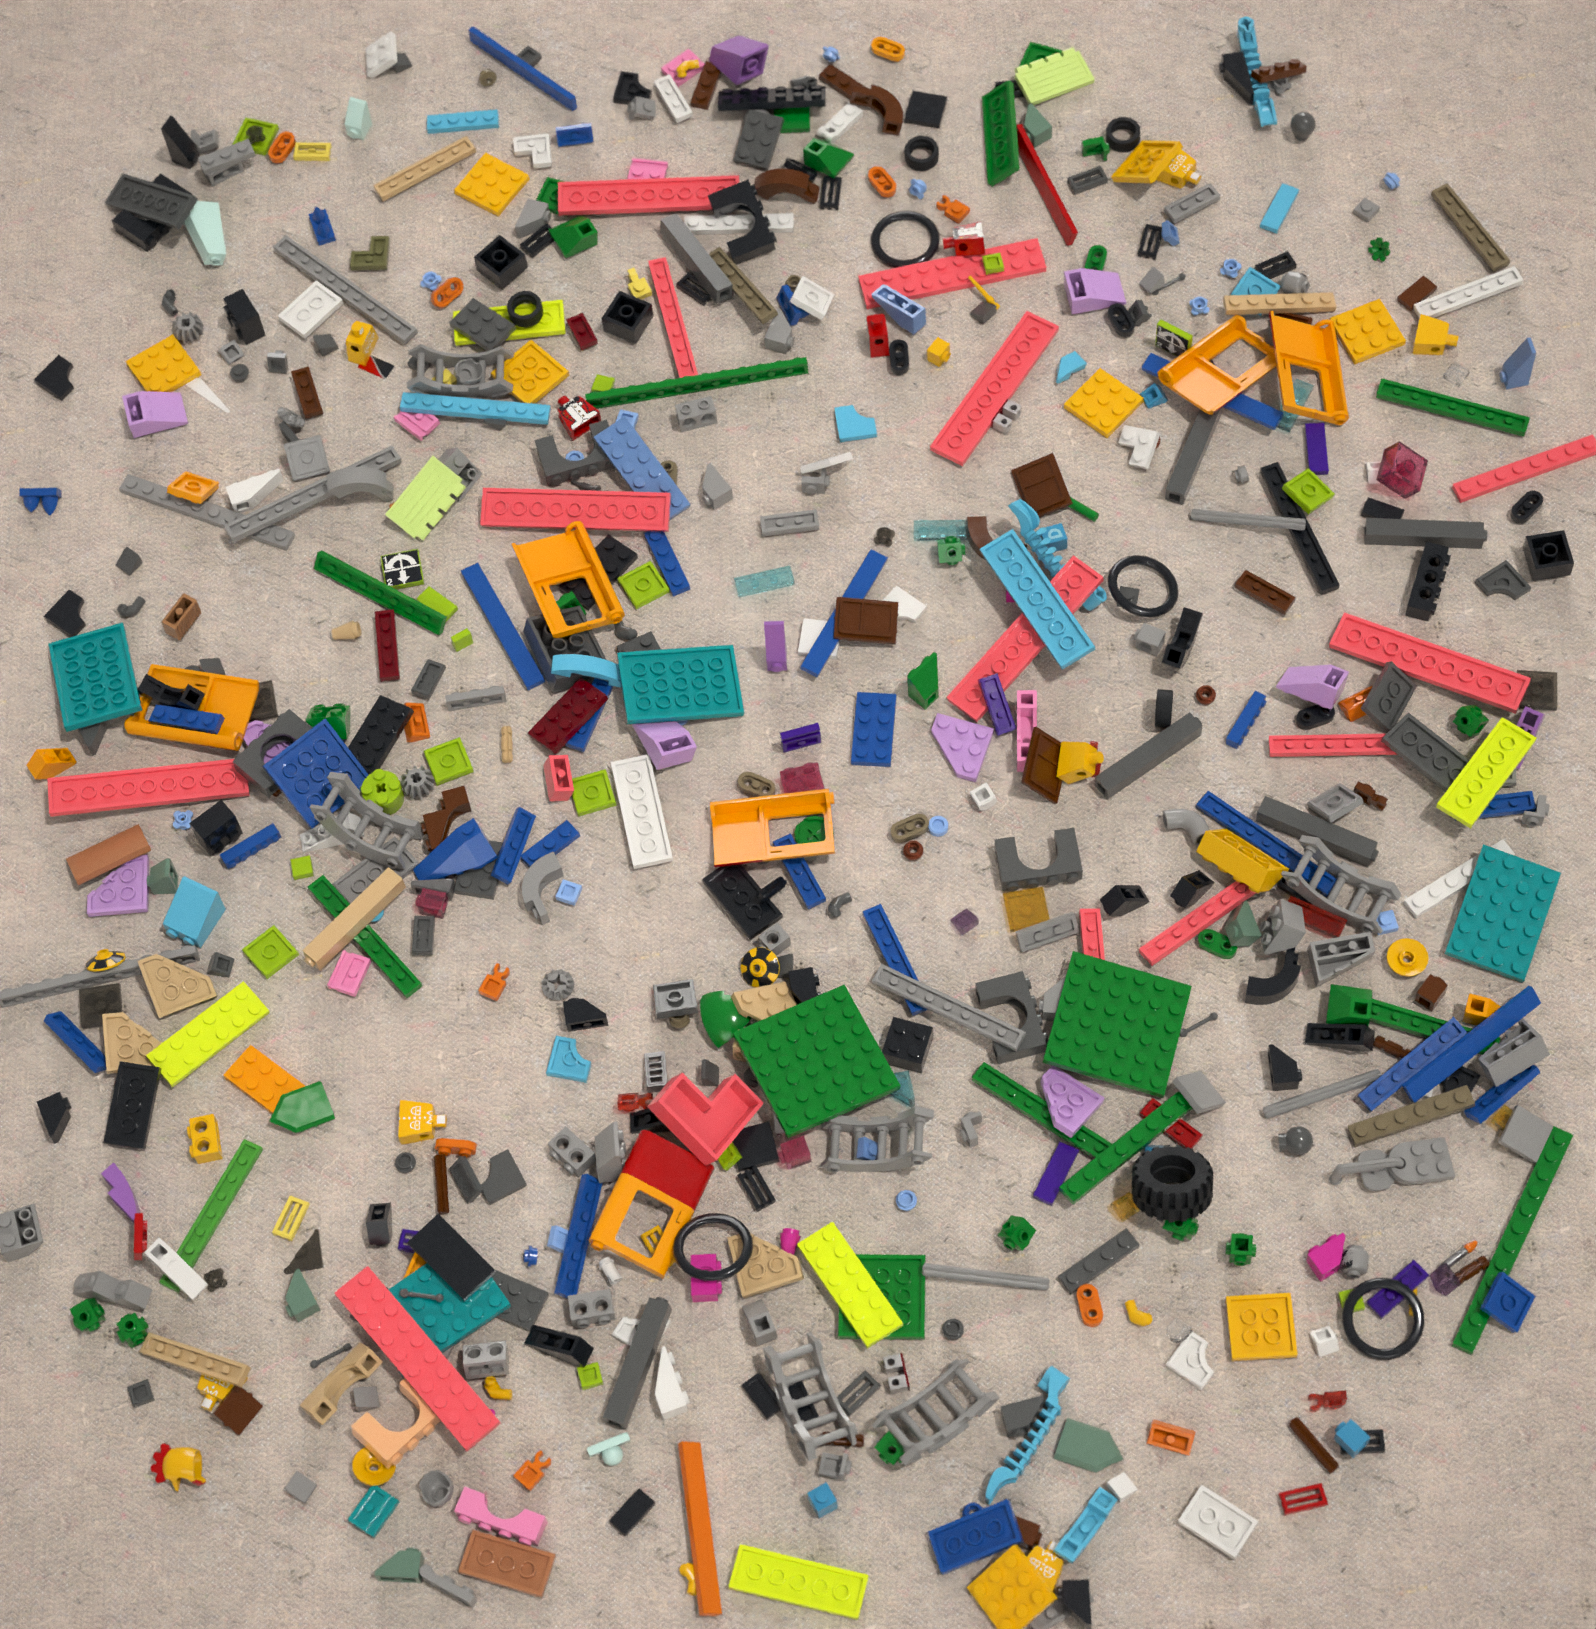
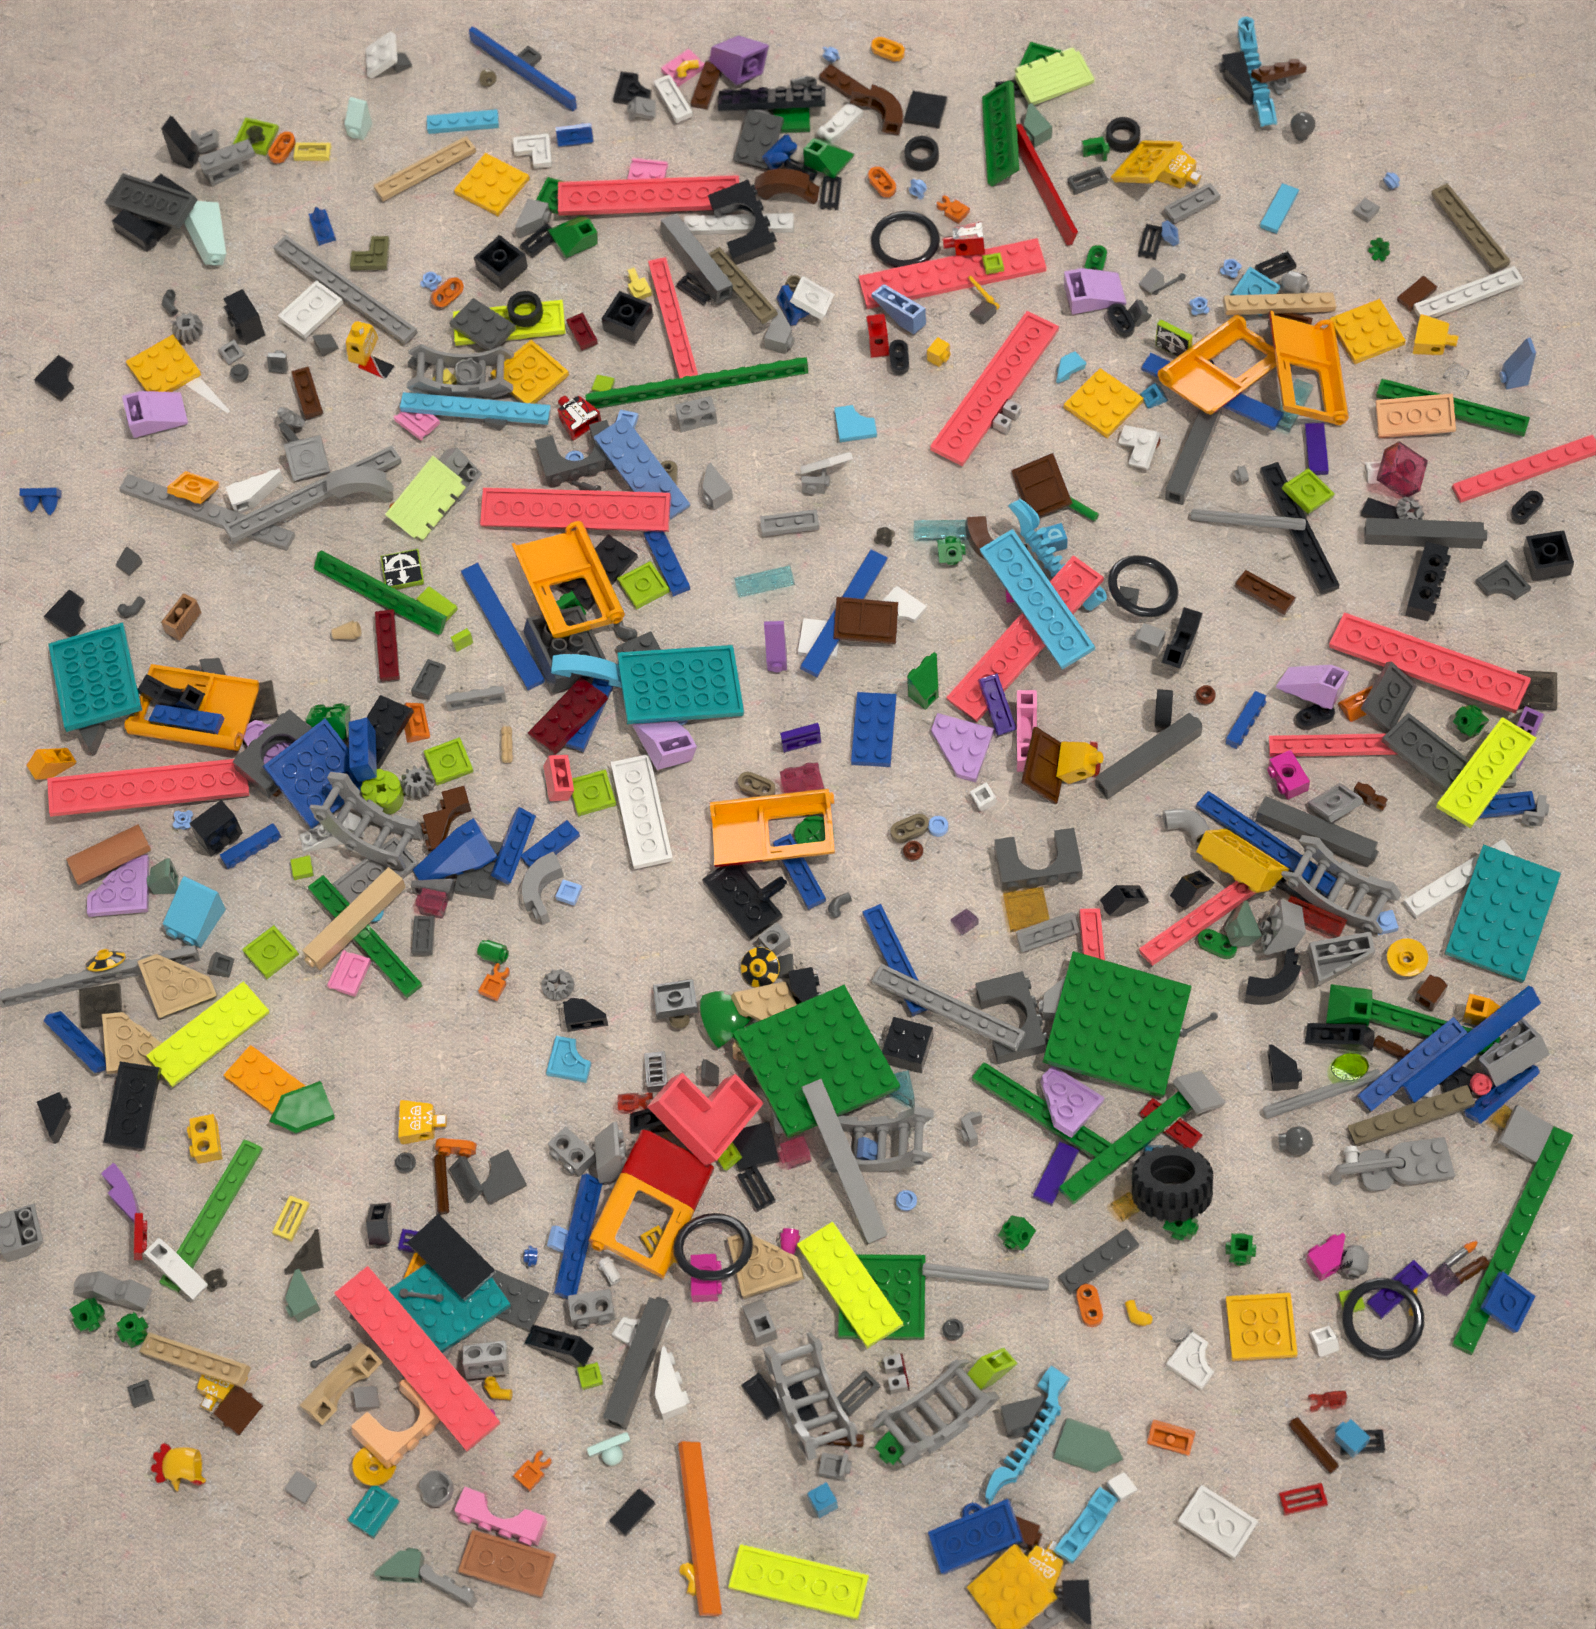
(362, 749): none -> blue brick
(493, 951): none -> green brick
(779, 152): none -> blue tile
(844, 1161): none -> light grey tile
(991, 1368): none -> lime slope
(1287, 764): none -> dark pink brick
(1350, 1067): none -> clear neon green piece
(1351, 1154): none -> white pin
(1409, 503): none -> light grey gear
(1415, 415): none -> light nougat tile
(1480, 1083): none -> coral tile

